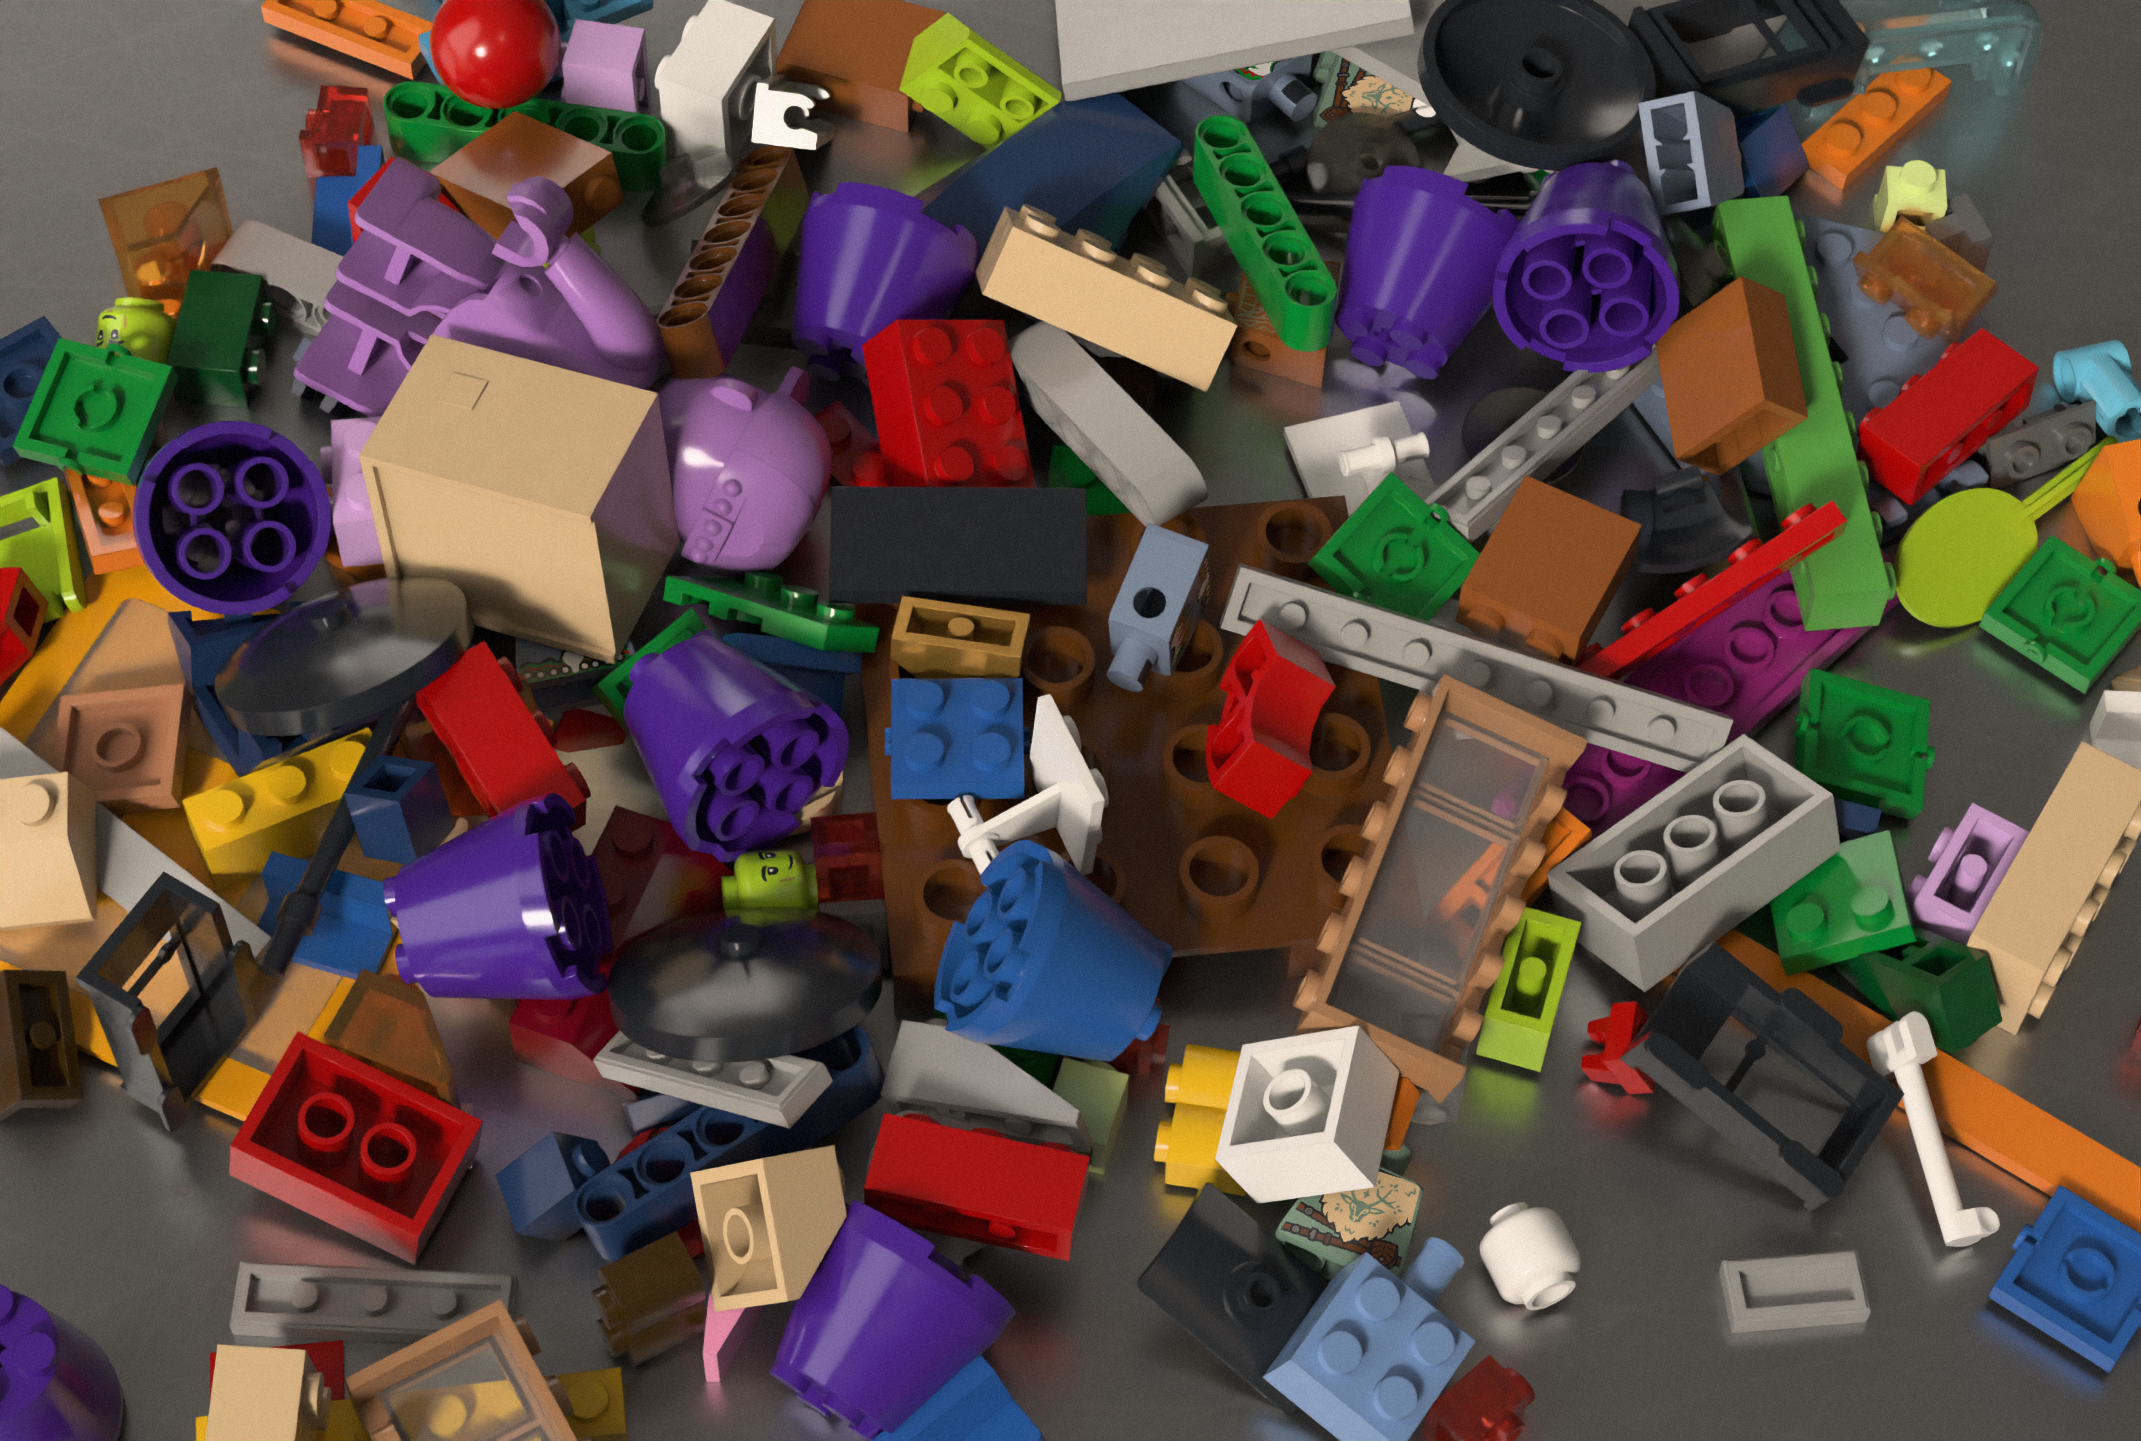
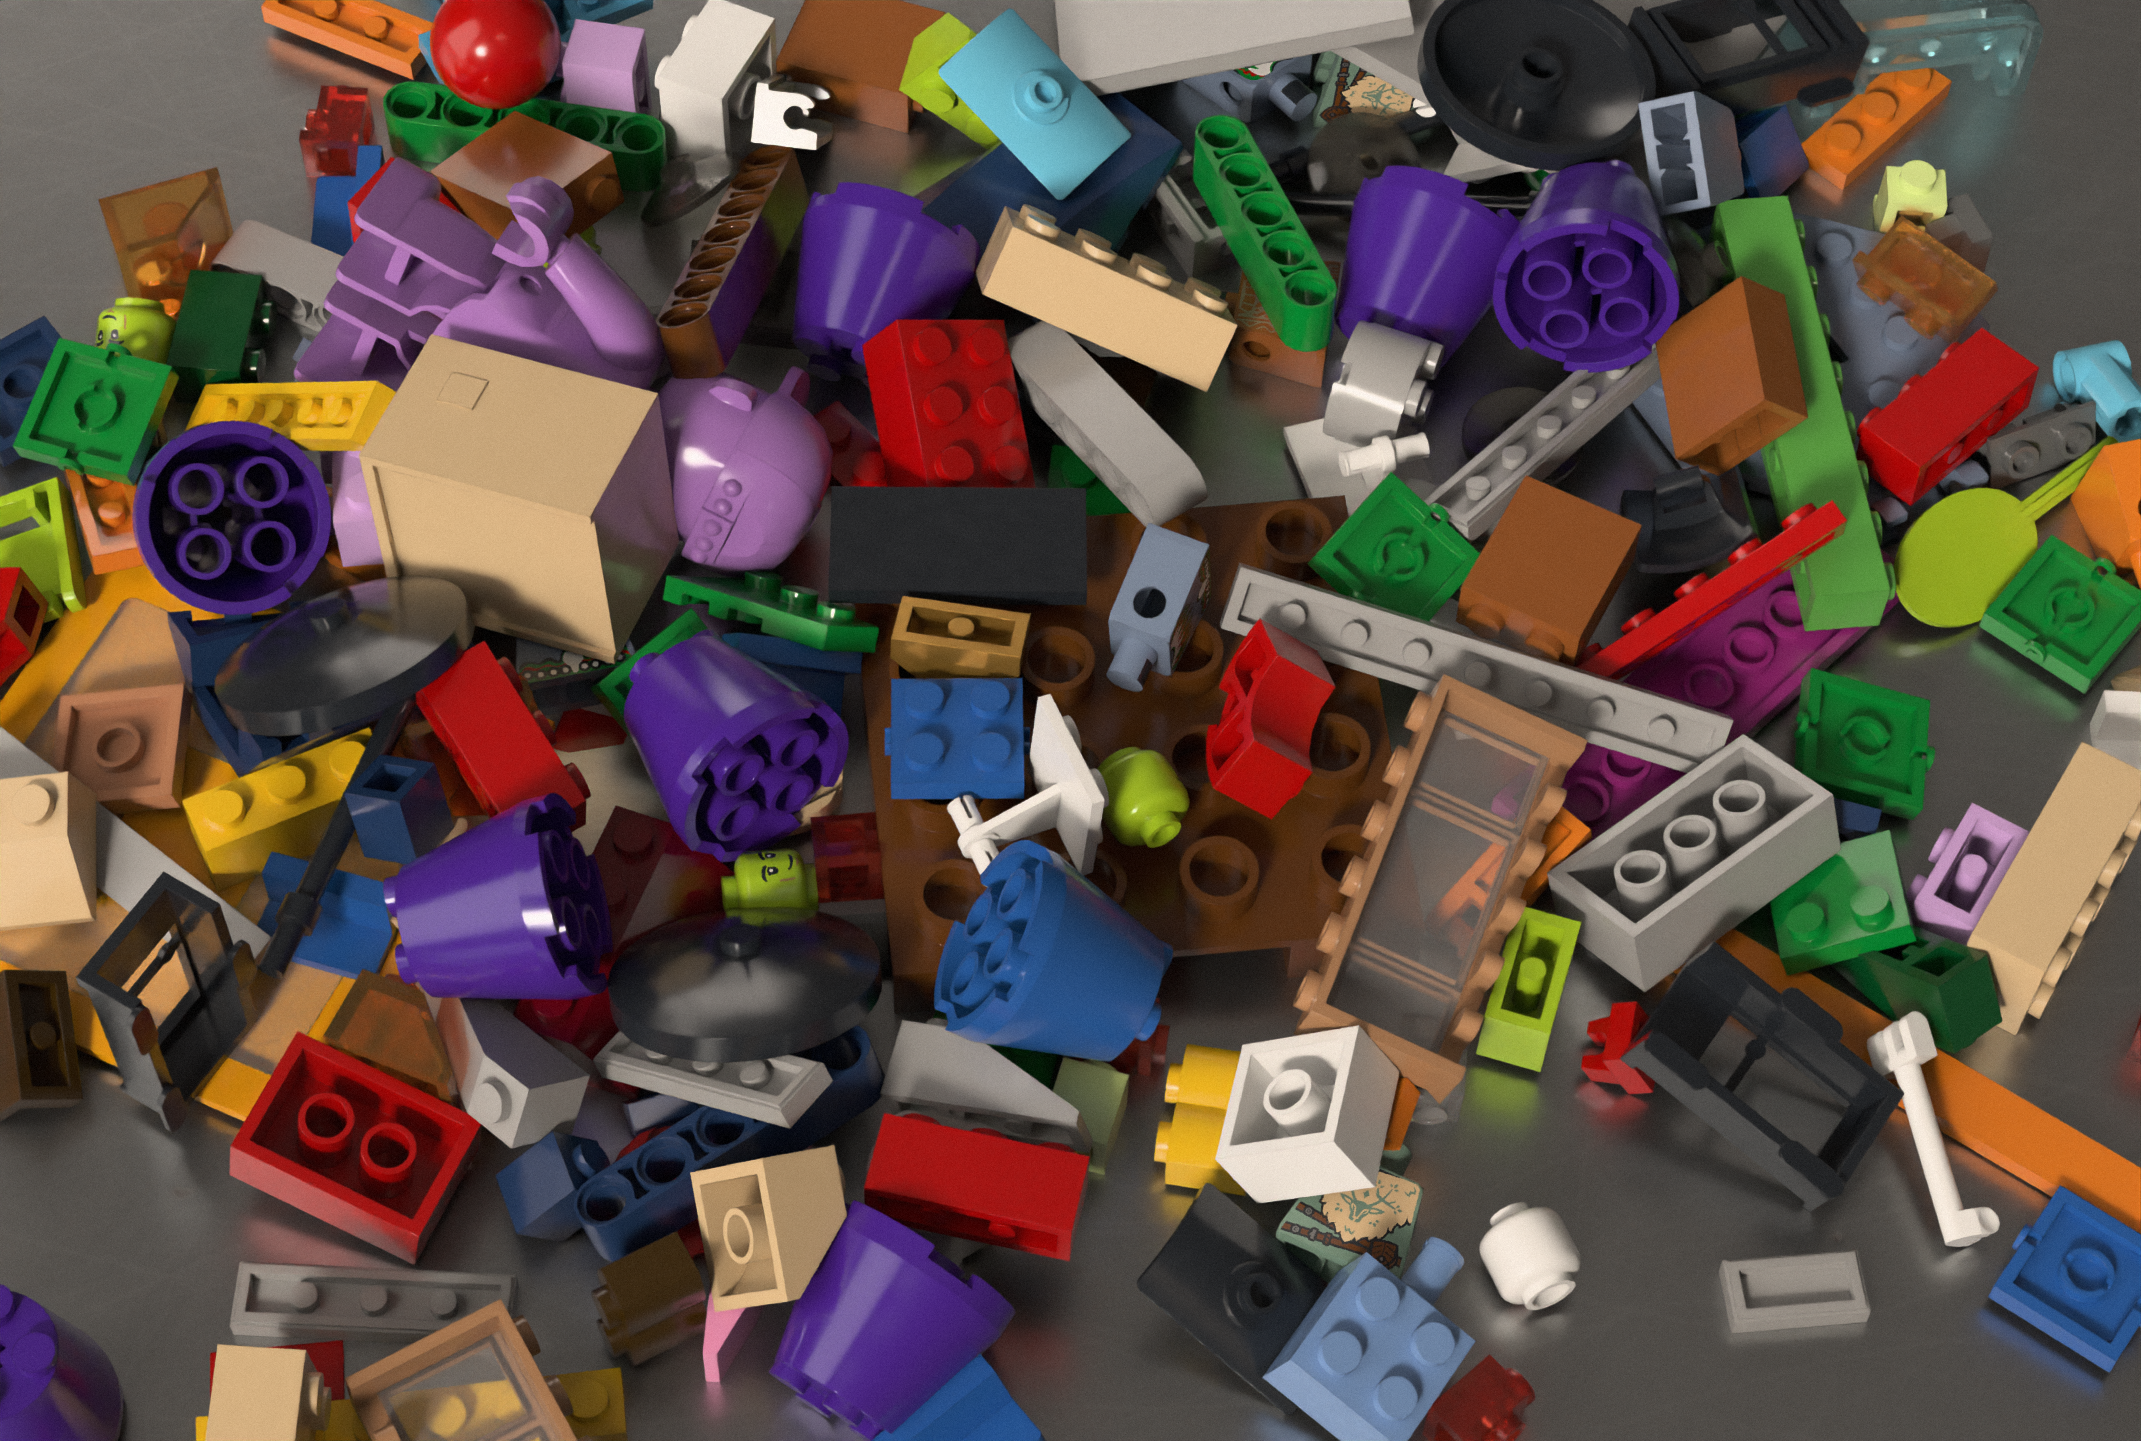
(306, 413): none -> yellow plate
(508, 1072): none -> light grey slope
(1034, 103): none -> medium azure shield
(1143, 797): none -> lime head
(1382, 385): none -> light grey brick

